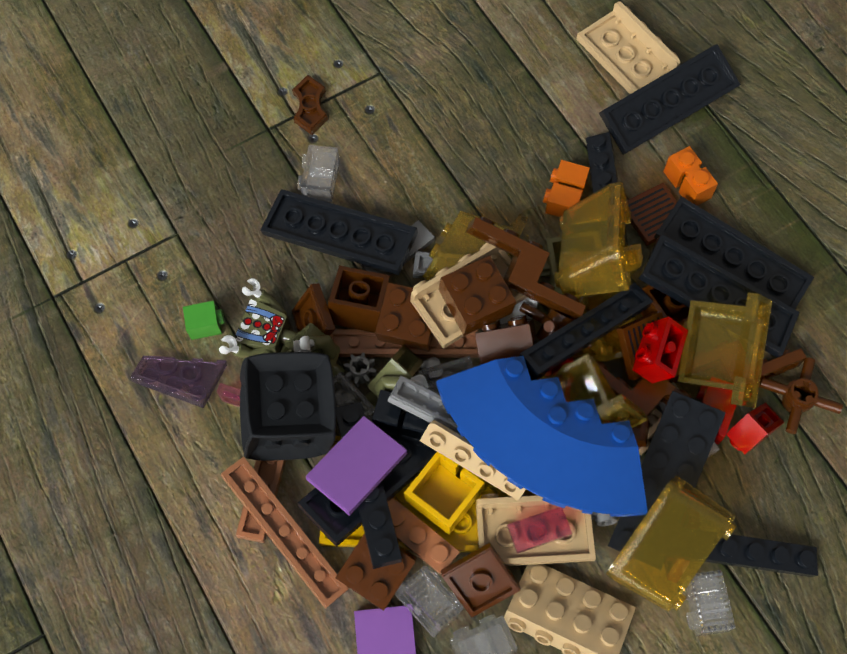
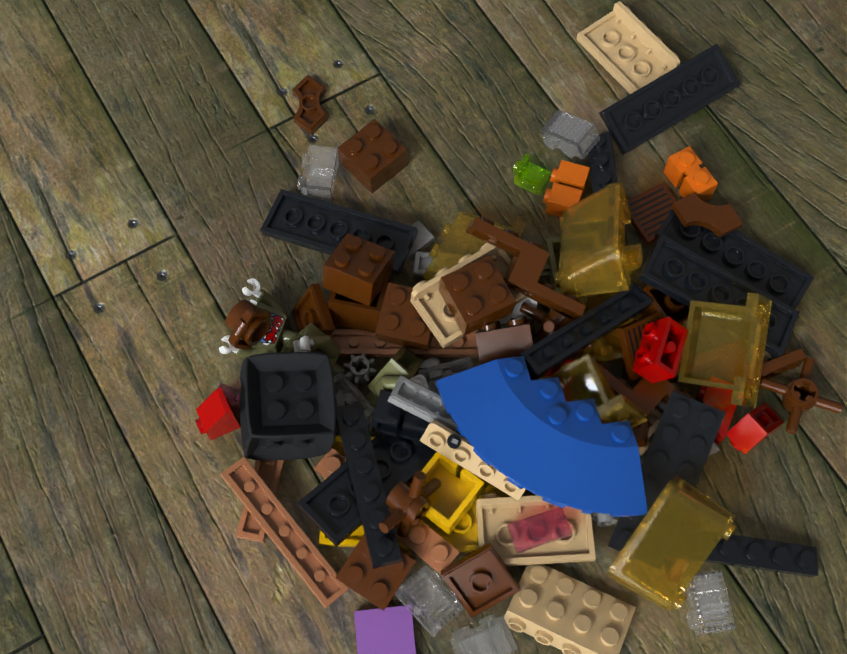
(180, 379): clear purple wing -> none
(203, 320): bright green brick -> none
(216, 416): none -> red slope
(248, 324): none -> reddish brown piece
(356, 465): medium lavender tile -> none
(358, 269): none -> reddish brown brick
(373, 156): none -> reddish brown brick
(409, 503): none -> reddish brown bar
(454, 441): none -> black piece
(530, 175): none -> clear neon green bracket
(570, 134): none -> clear brick
(696, 212): none -> reddish brown tile

